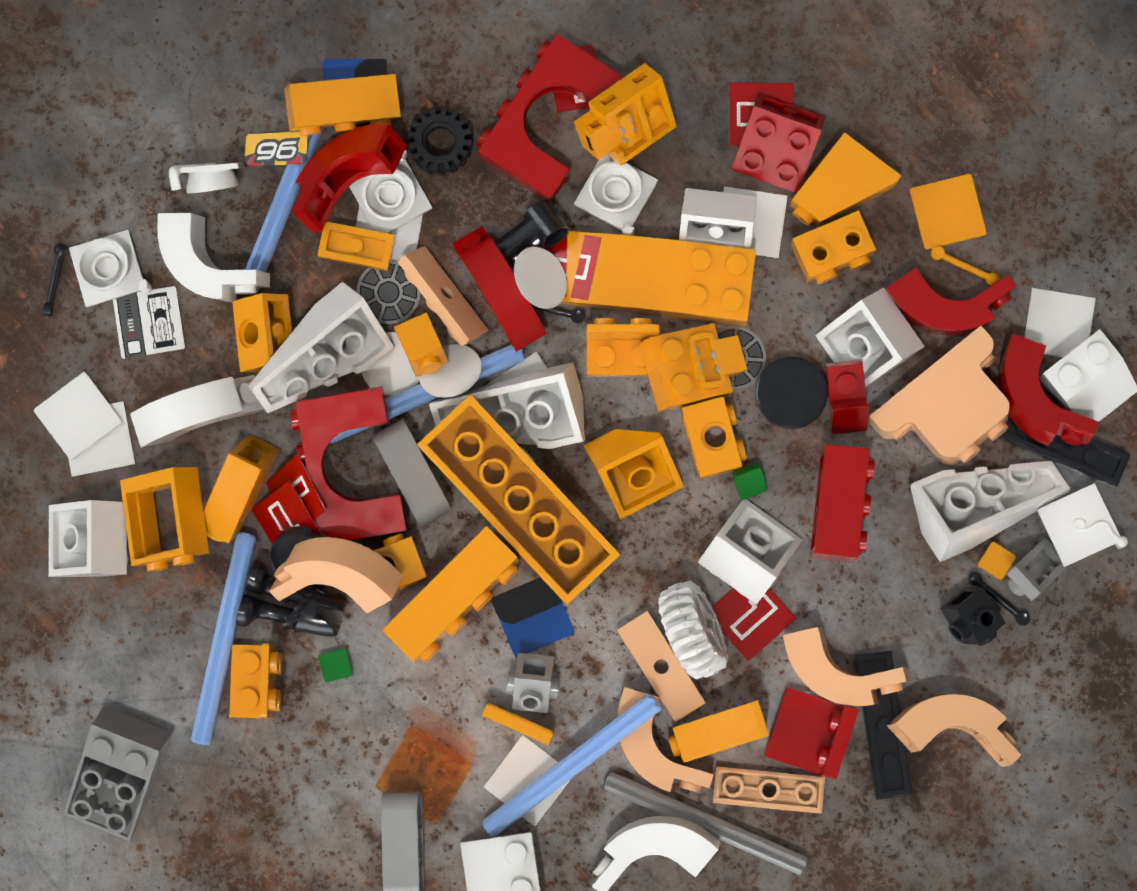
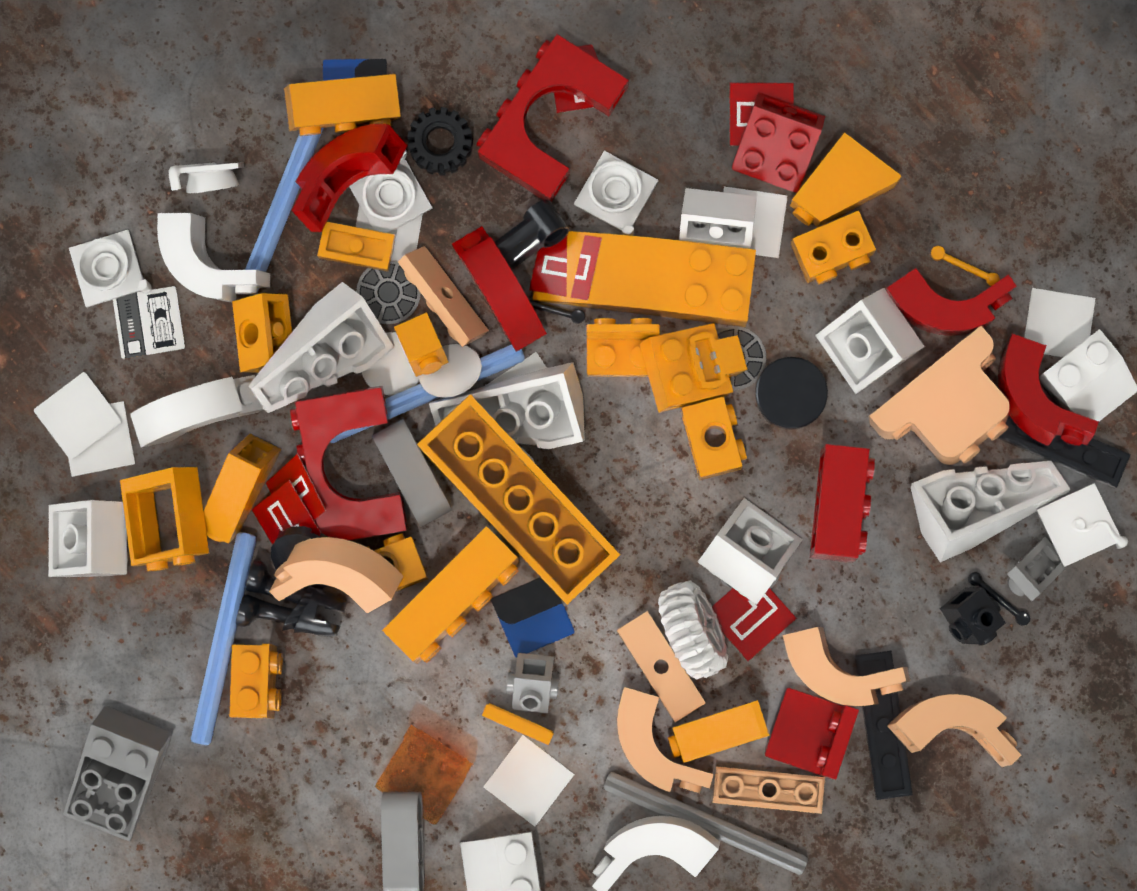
(60, 251): black hinge -> none
(275, 149): sticker -> none
(335, 665): green piece -> none
(540, 277): white sticker -> none
(571, 765): light blue axle -> none
(627, 117): light orange piece -> none
(633, 468): light orange slope -> none
(749, 481): green piece -> none
(847, 397): red slope -> none
(948, 211): light orange sticker -> none
(996, 561): light orange piece -> none

